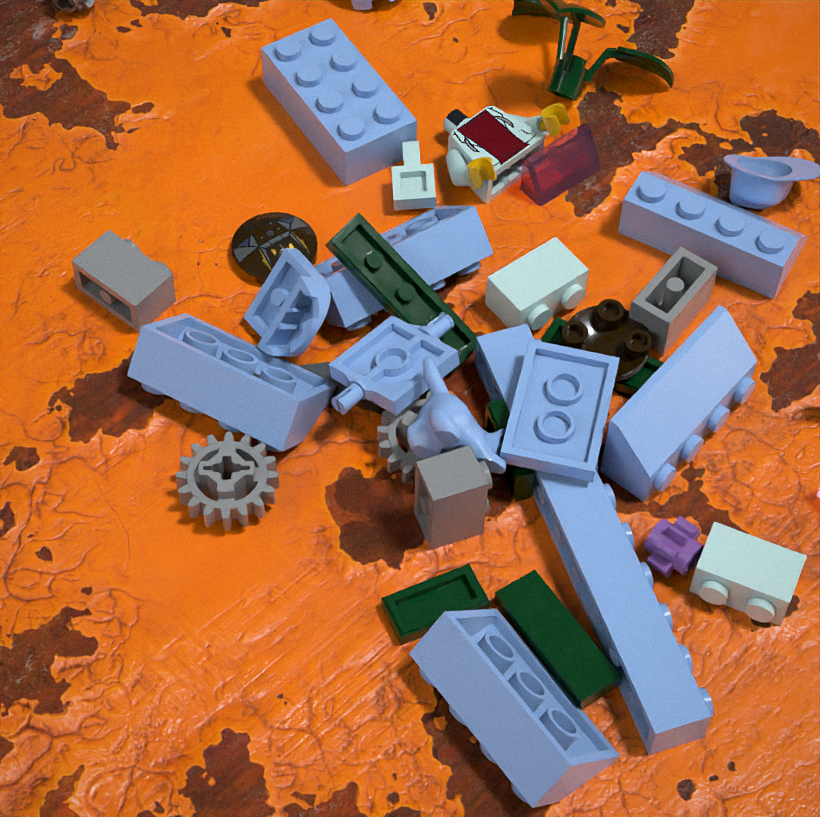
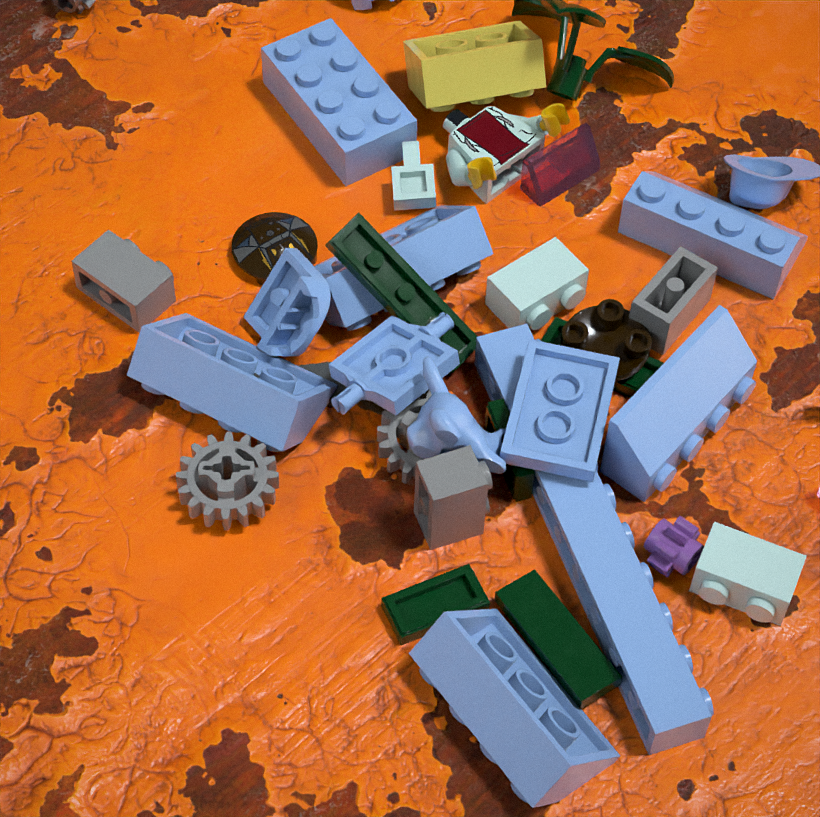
(475, 65): none -> light yellow brick

